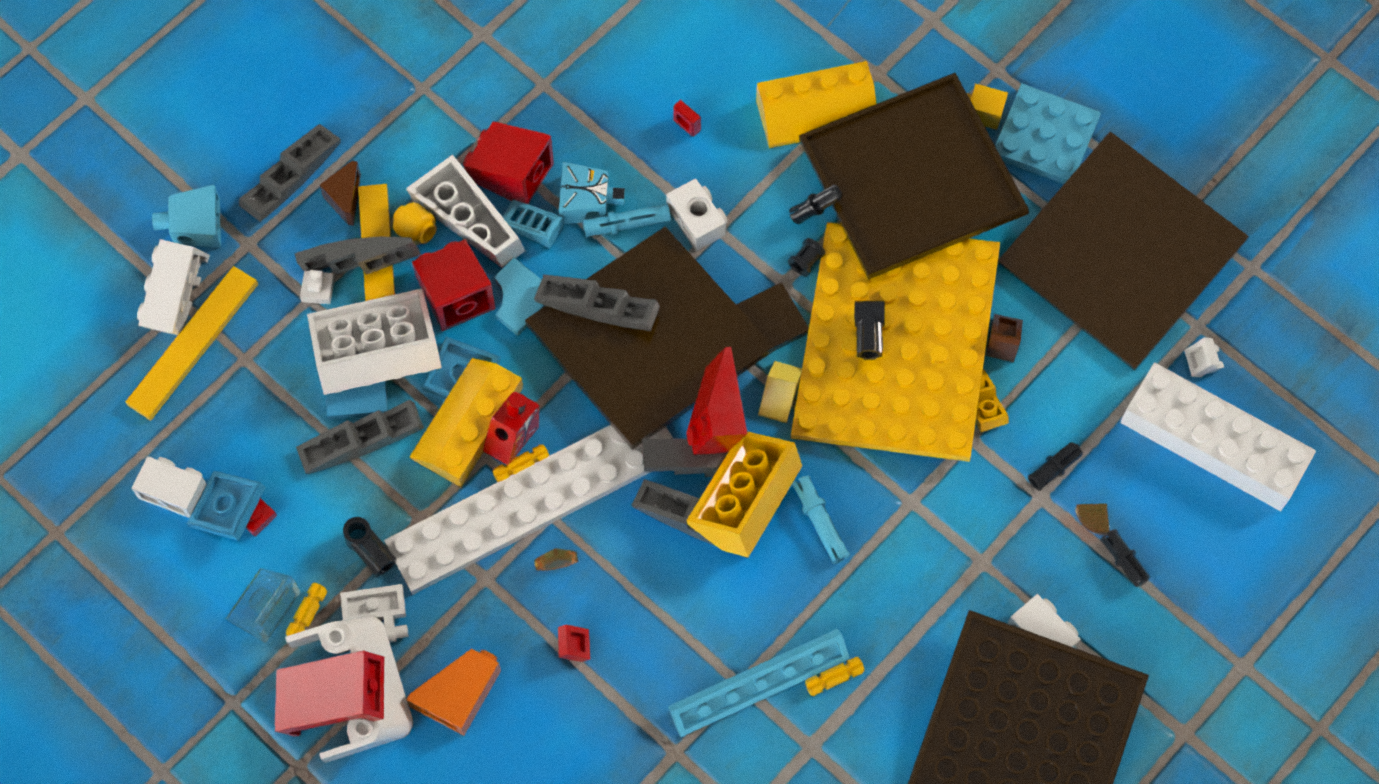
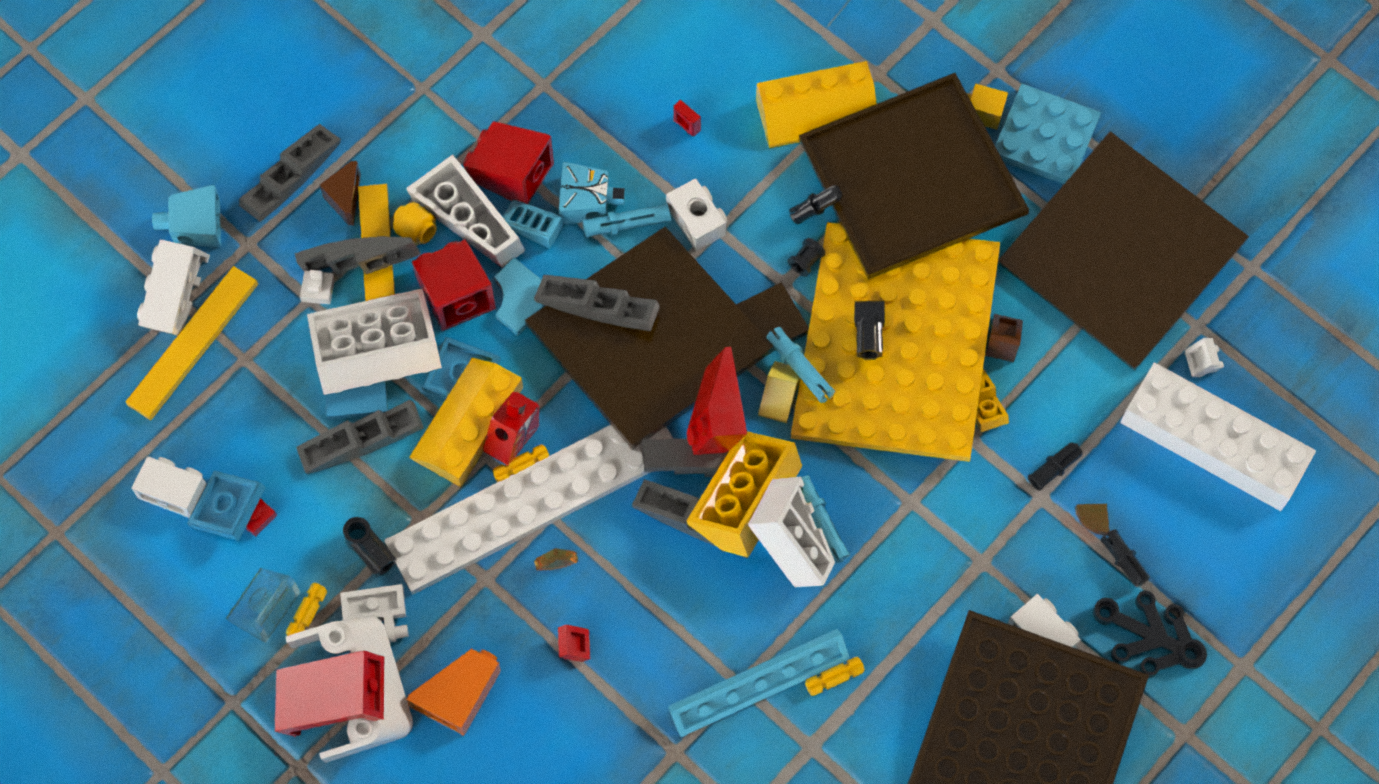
(790, 535): none -> white wedge
(792, 355): none -> medium azure pin
(1154, 636): none -> black plant

